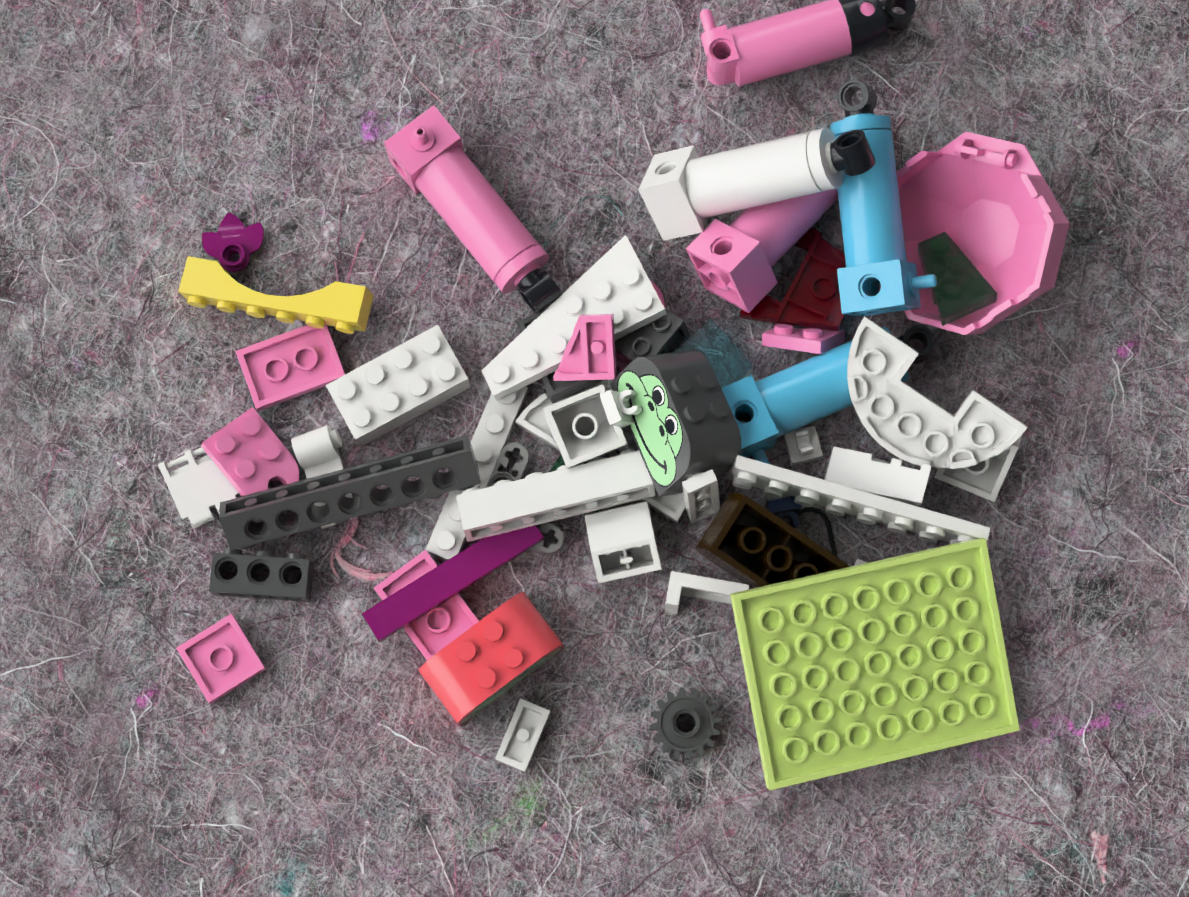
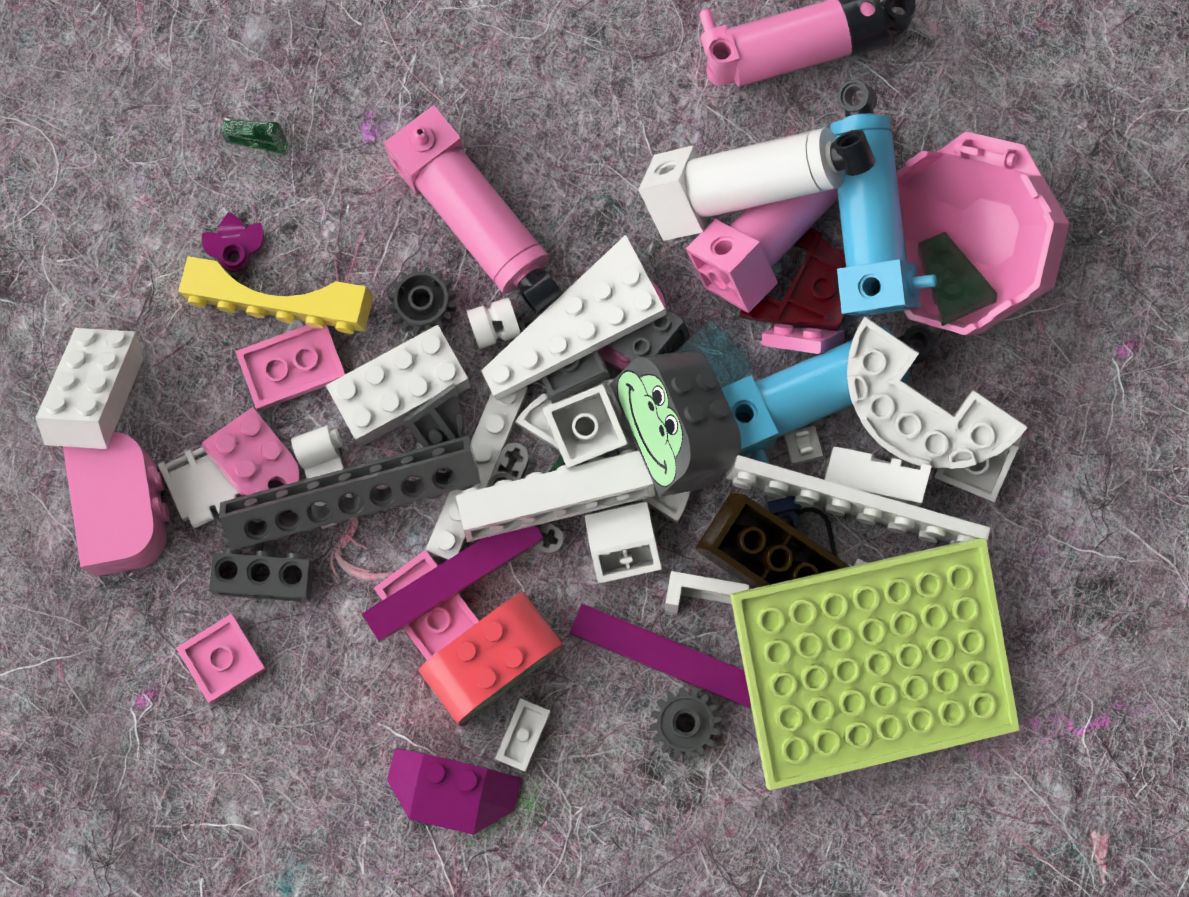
(90, 388): none -> white brick
(116, 506): none -> bright pink brick
(255, 134): none -> clear green wing
(418, 285): none -> dark grey gear
(437, 419): none -> dark grey wing
(451, 791): none -> magenta wedge
(482, 326): none -> white wheel
(590, 350): bright pink wing -> none
(617, 407): white tile -> none
(661, 654): none -> magenta tile
(701, 496): white plate -> none

